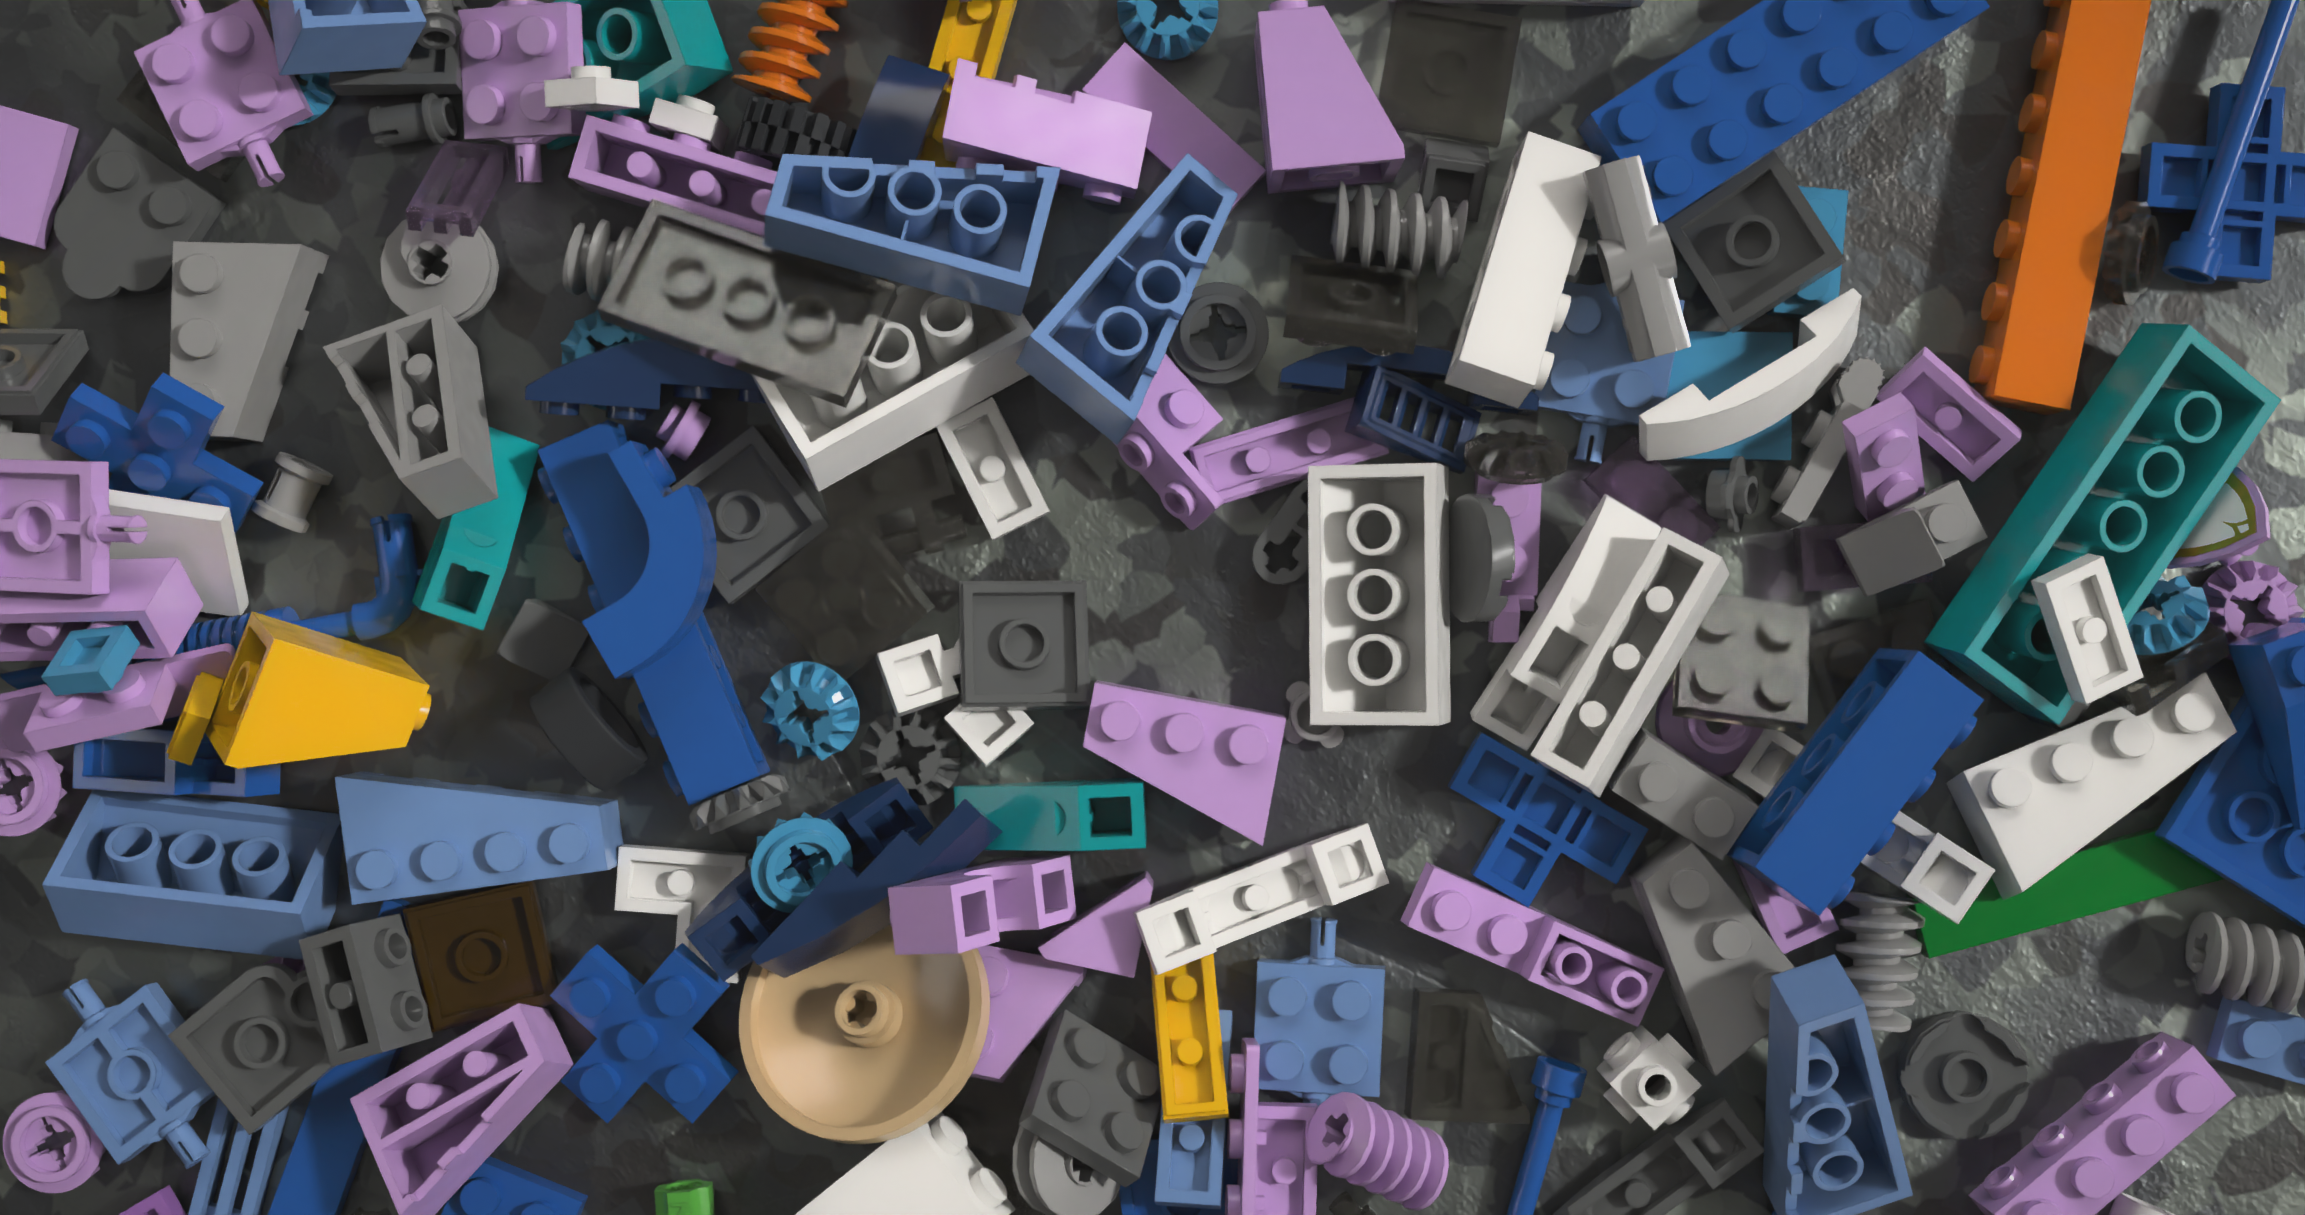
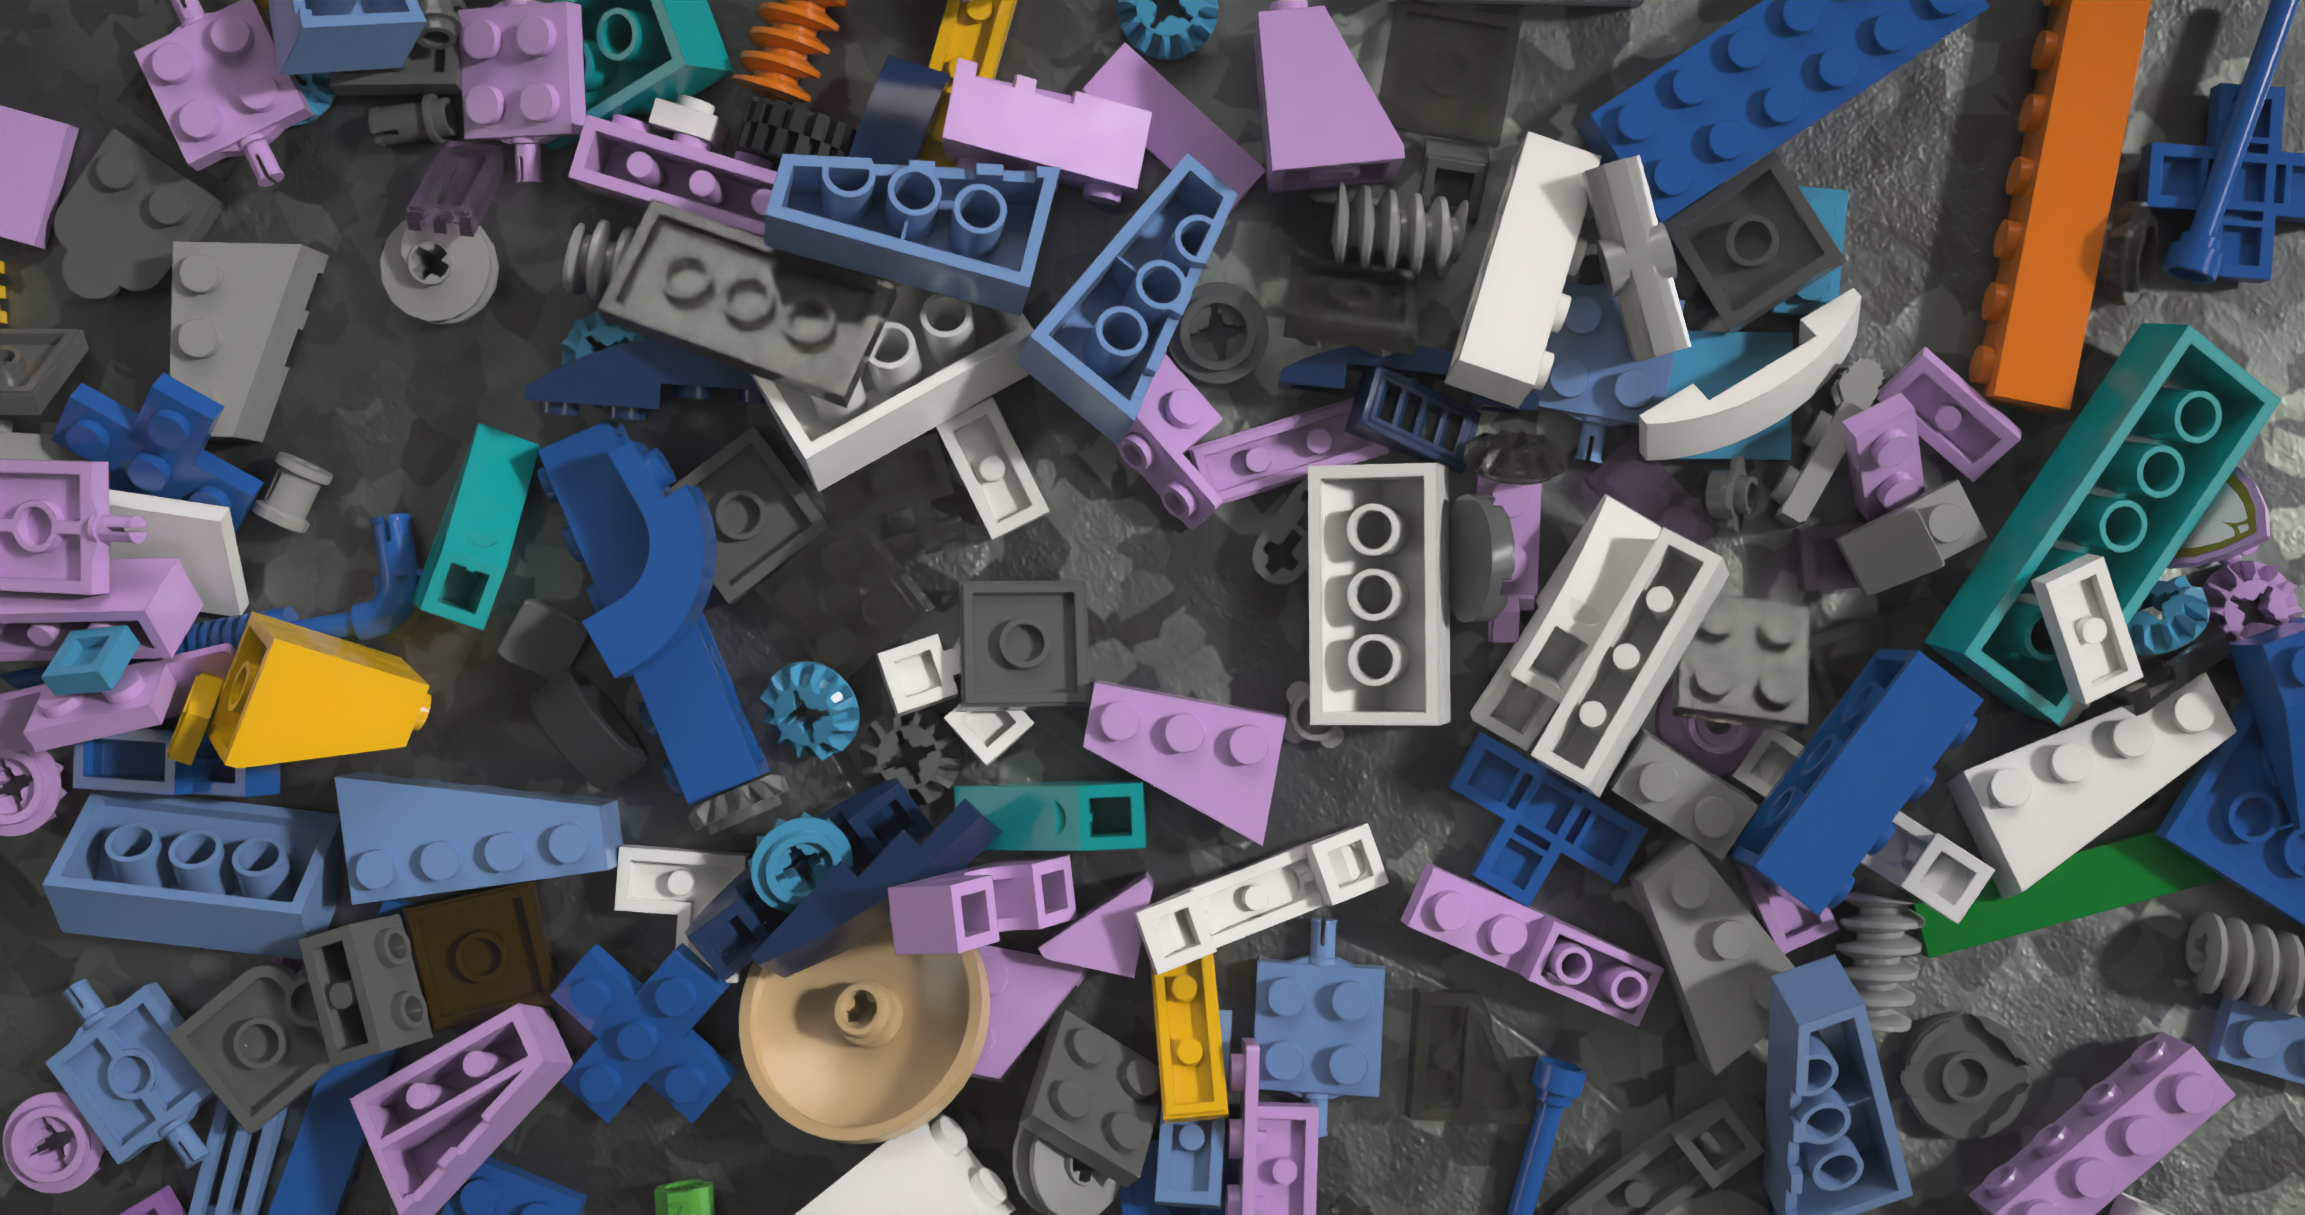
(424, 406): light grey wedge -> none
(591, 91): white plate -> none
(682, 430): lavender plate -> none
(1378, 1150): lavender piece -> none
(1634, 1060): white brick -> none

